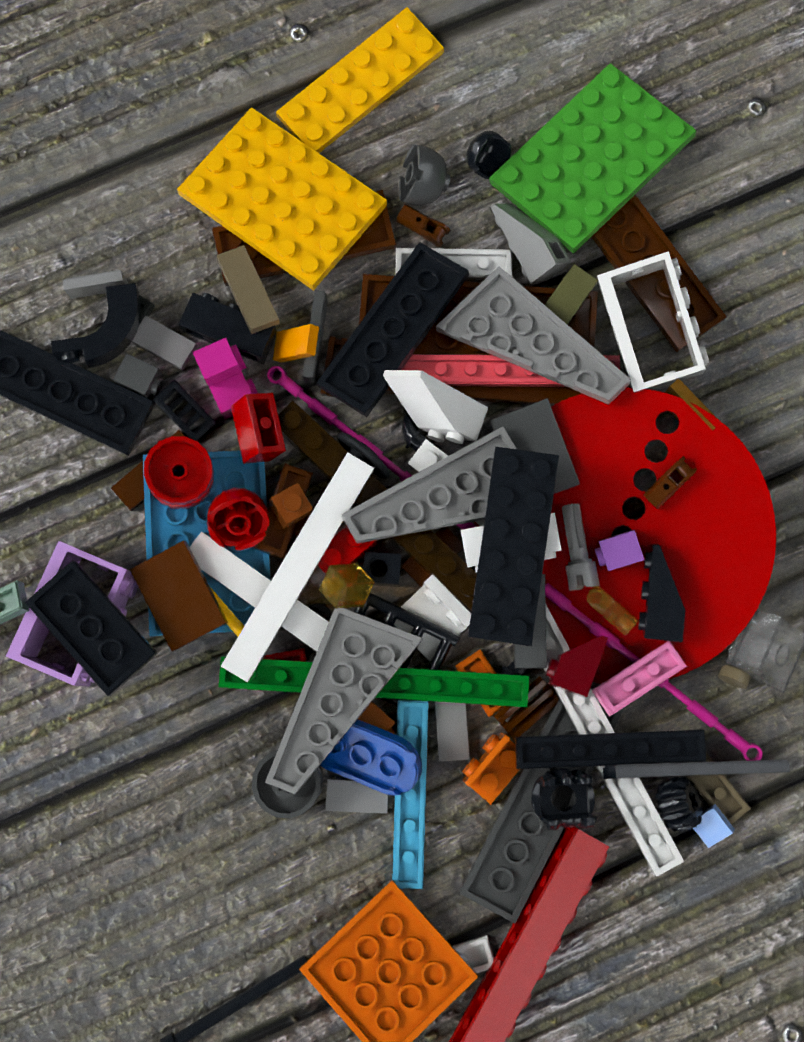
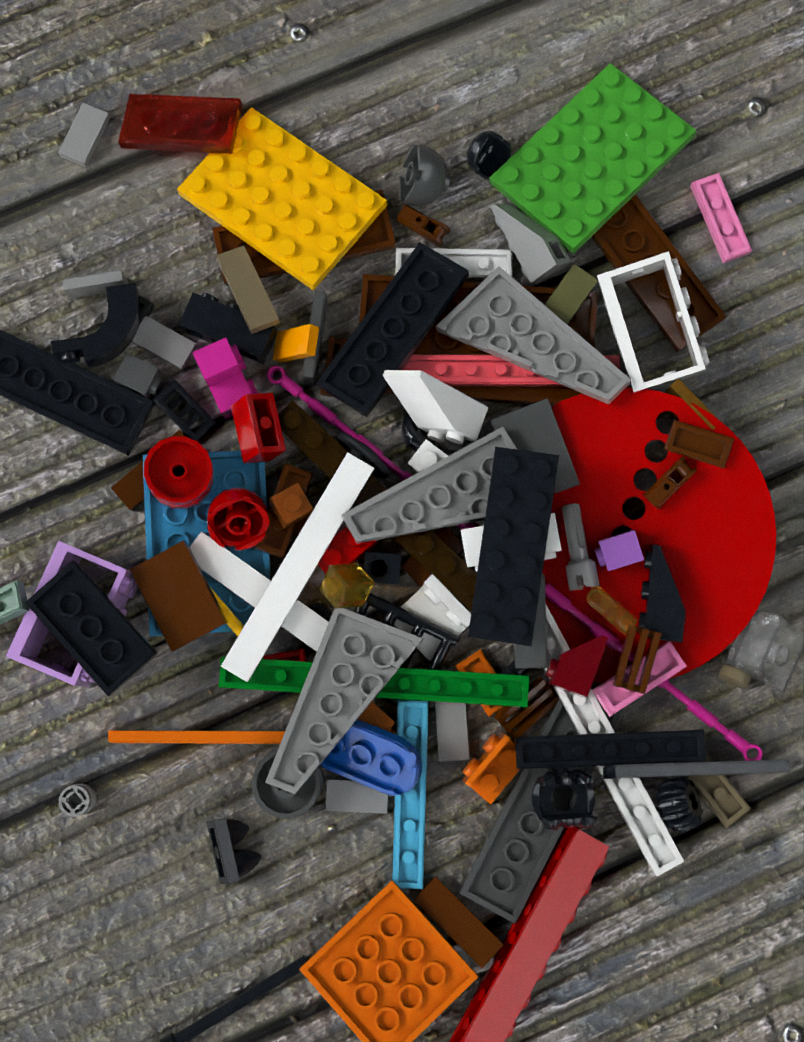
(81, 795): none -> light grey wheel
(84, 134): none -> light grey tile
(180, 123): none -> clear red tile
(195, 736): none -> orange tile
(230, 863): none -> black tile
(360, 81): yellow plate -> none
(459, 922): none -> reddish brown tile
(649, 660): none -> reddish brown tile
(698, 444): none -> reddish brown tile
(713, 826): light blue tile -> none
(721, 218): none -> bright pink tile

